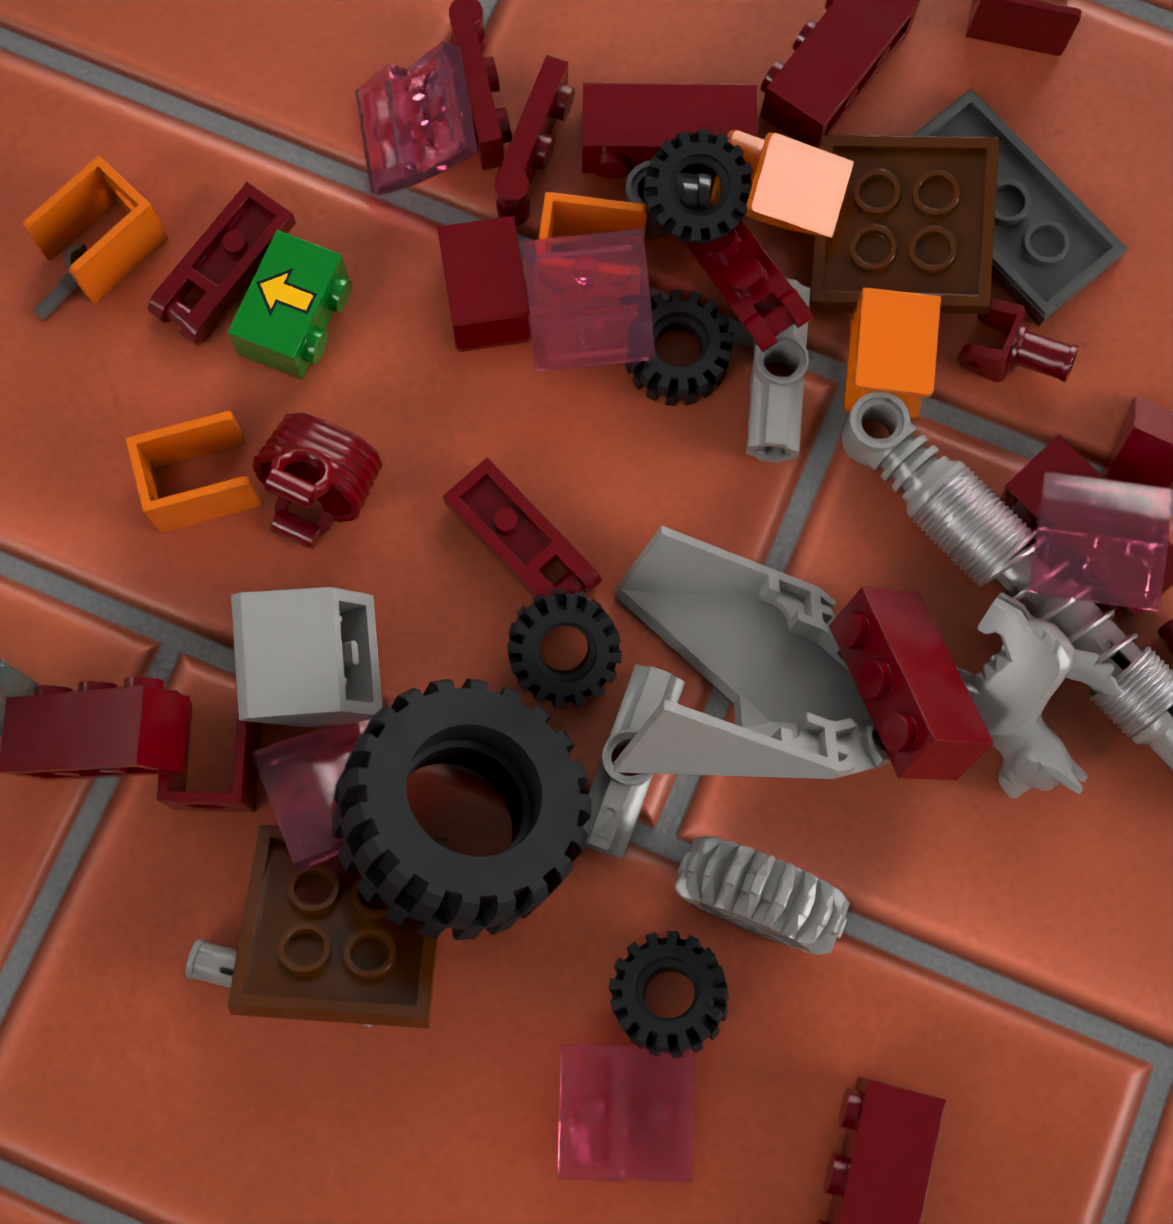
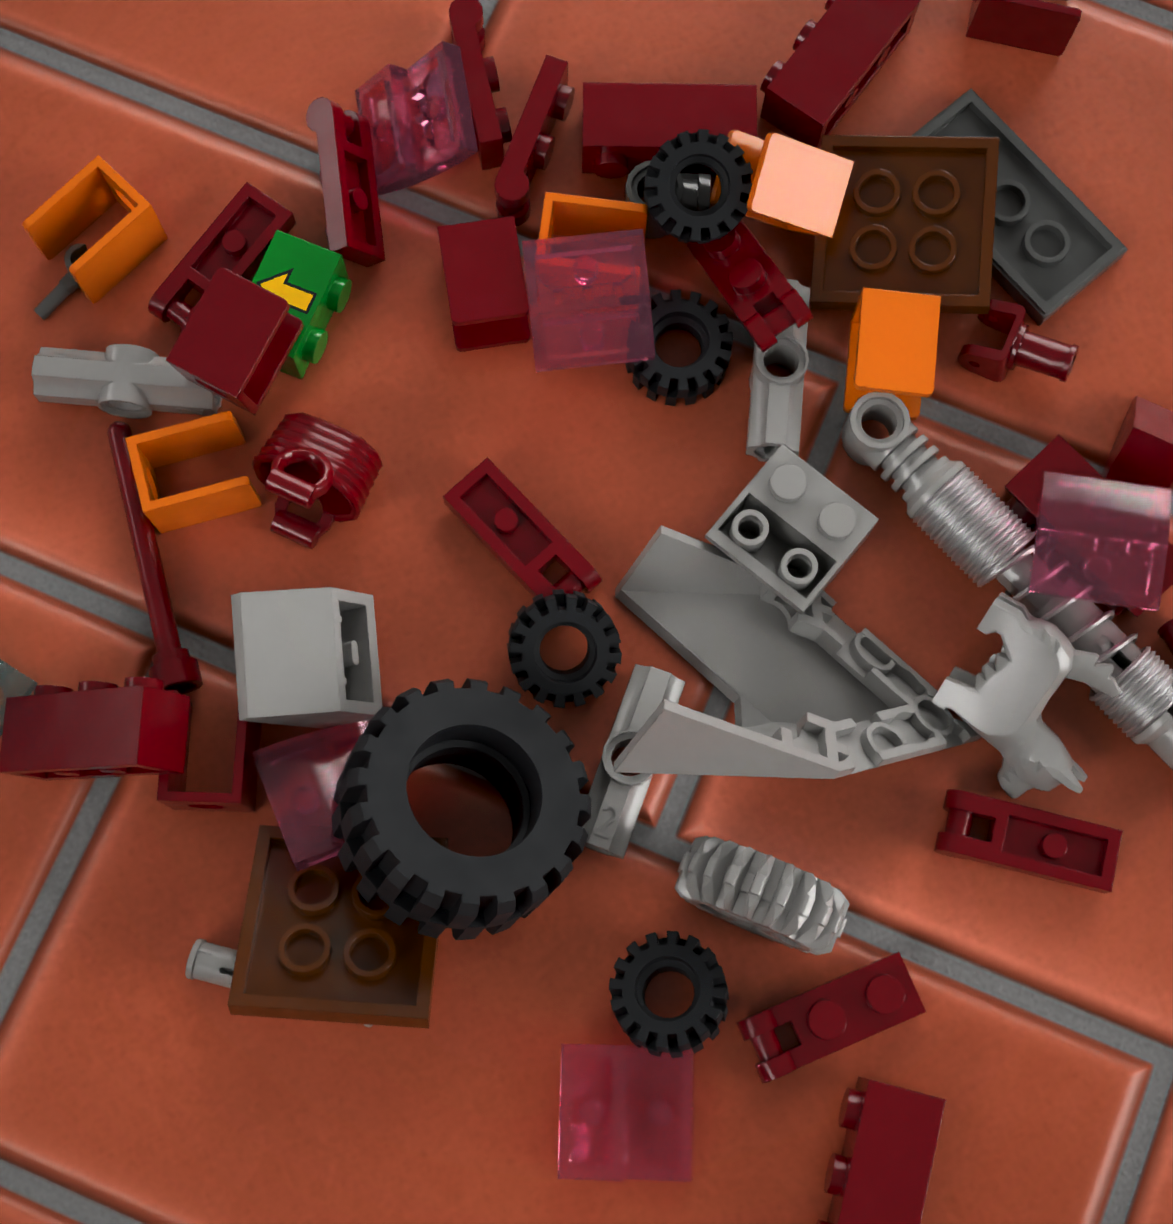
(120, 381): none -> light grey piece
(172, 661): none -> dark red piece
(236, 340): none -> dark red piece
(348, 182): none -> dark red plate
(792, 529): none -> light grey slope
(833, 1016): none -> dark red plate
(910, 685): dark red brick -> none
(1031, 841): none -> dark red plate

